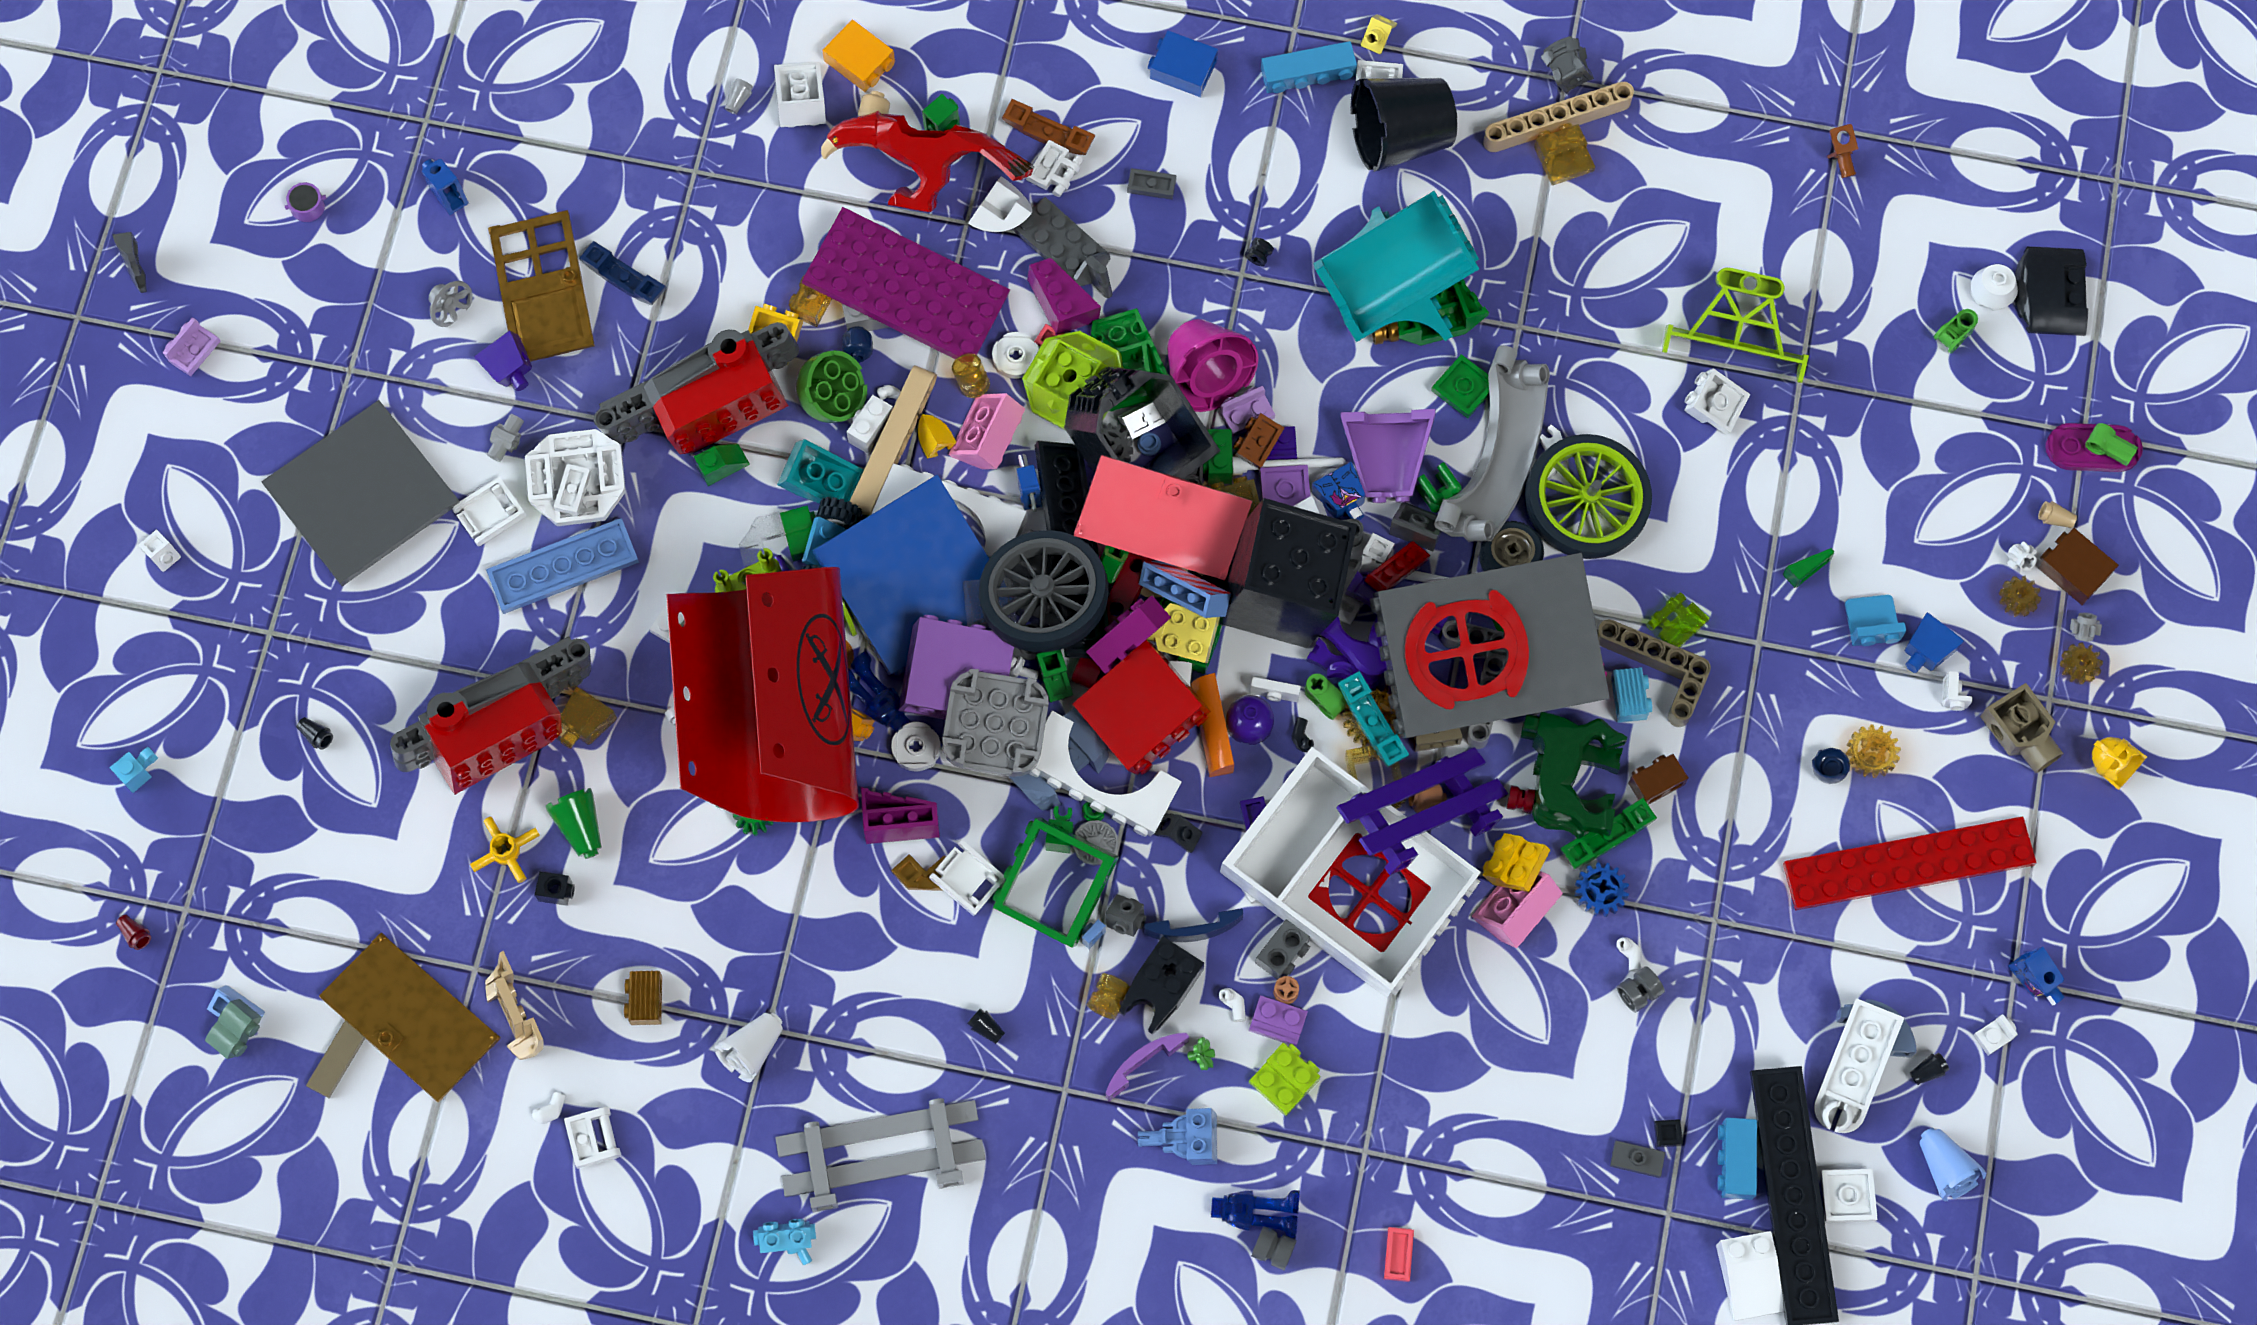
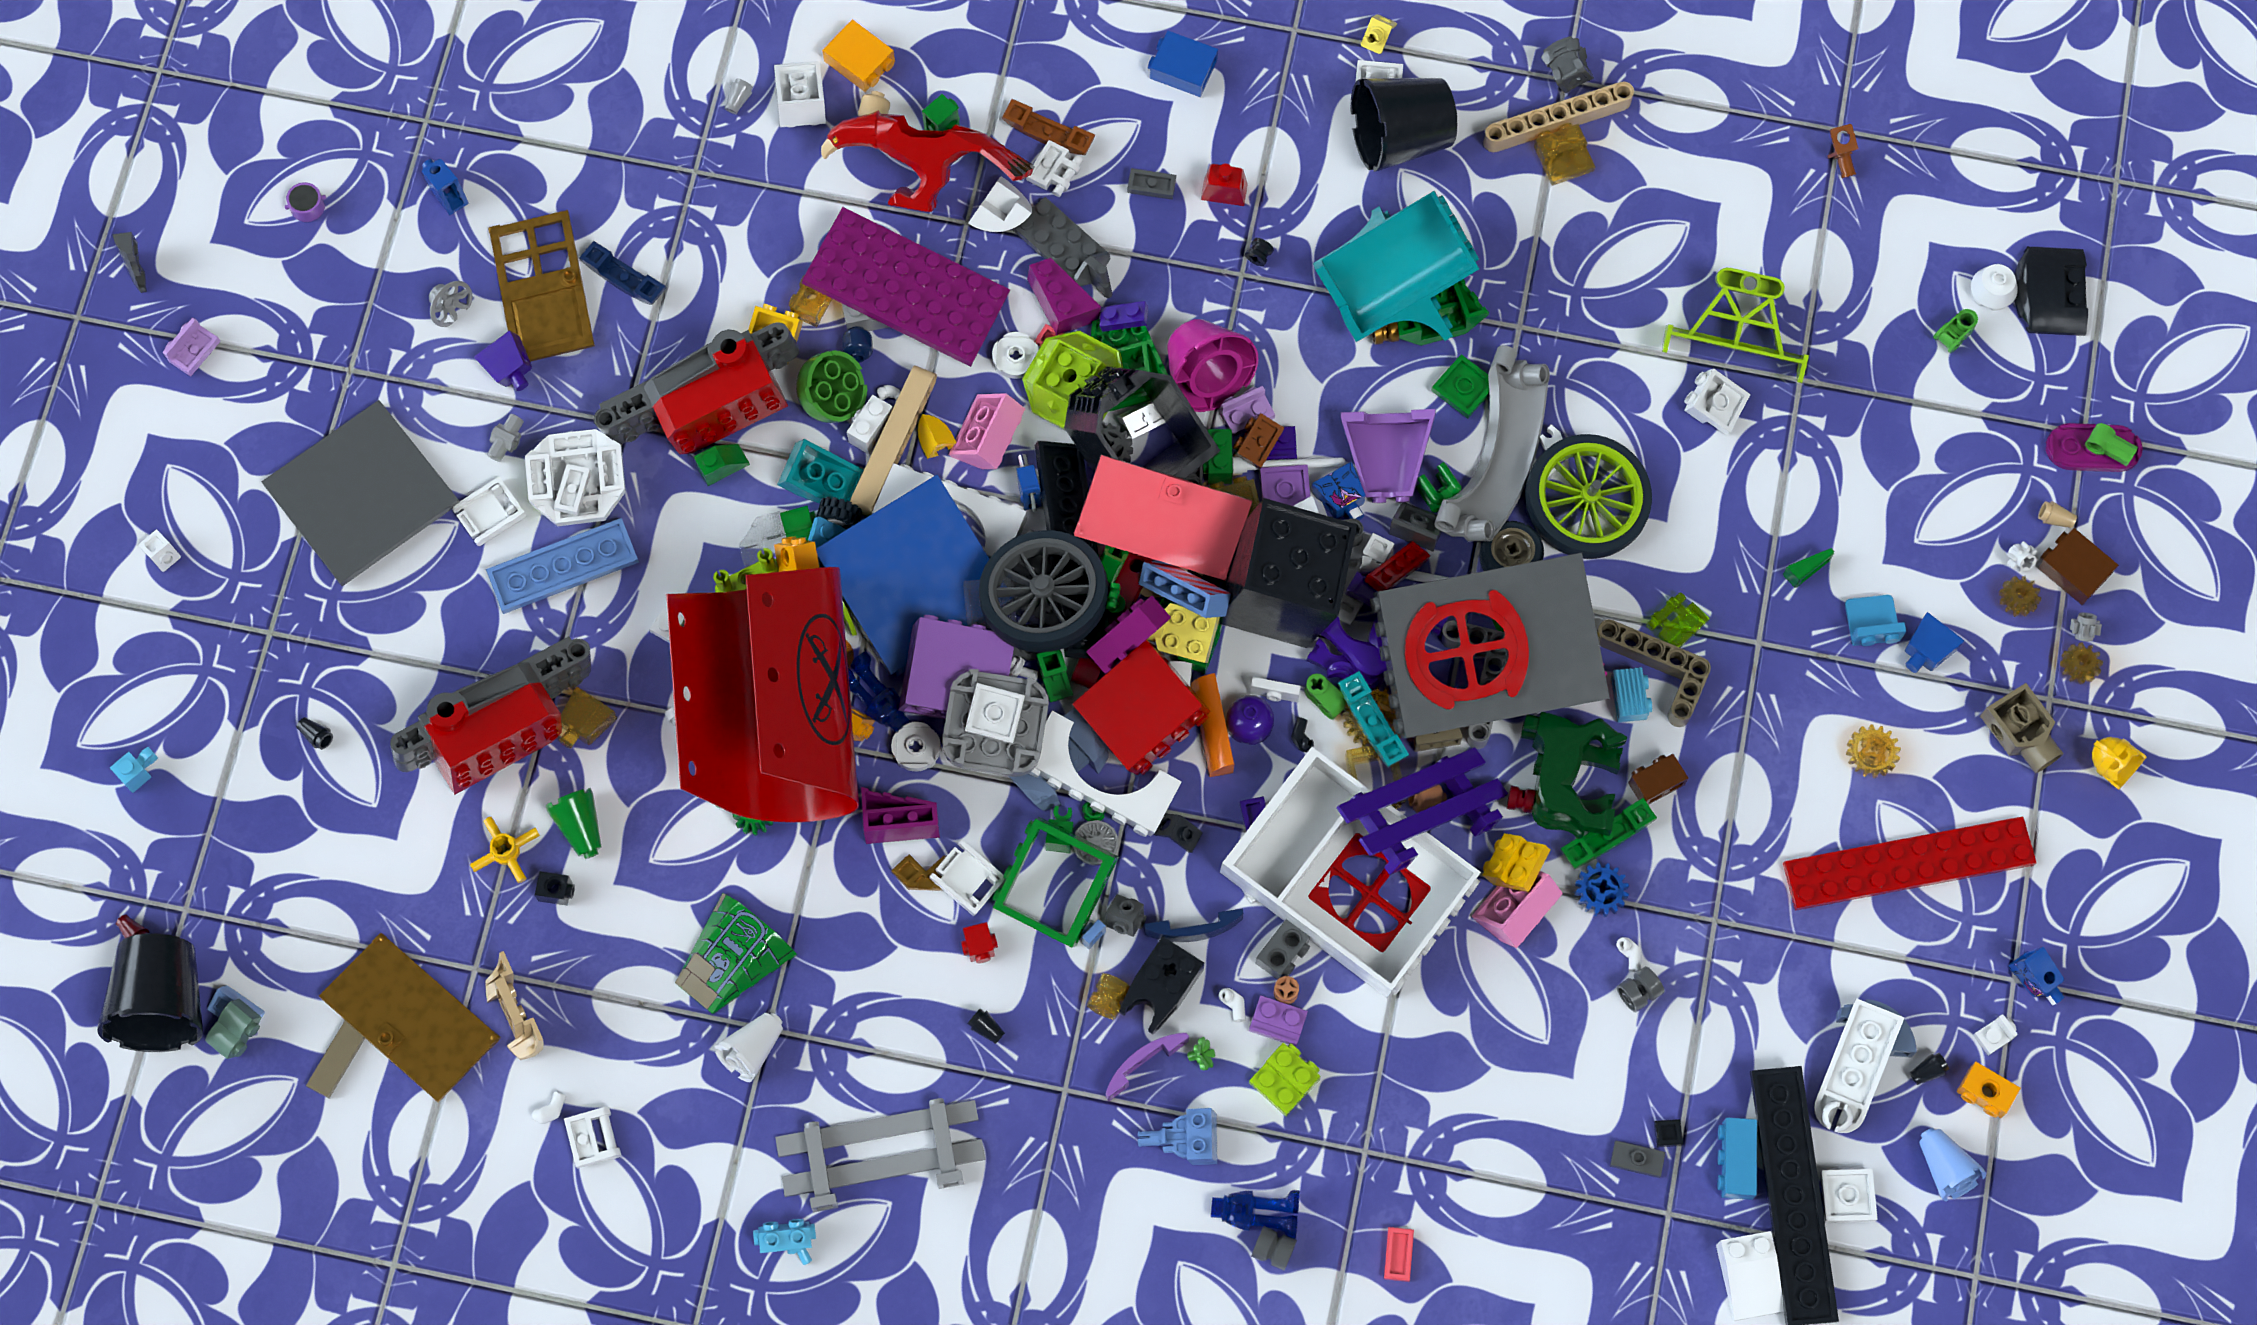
(152, 995): none -> black cone
(644, 998): pearl gold brick -> none
(731, 955): none -> wedge
(796, 554): none -> light orange brick
(971, 375): clear yellow wheel -> none
(979, 943): none -> red brick
(994, 713): none -> white plate
(1116, 602): none -> green hinge
(1123, 316): none -> dark purple plate
(1149, 444): medium blue plate -> none
(1225, 185): none -> red torso
(1308, 67): dark azure brick -> none
(1831, 765): dark blue hair -> none
(1951, 693): white bracket -> none
(2002, 1090): none -> light orange brick

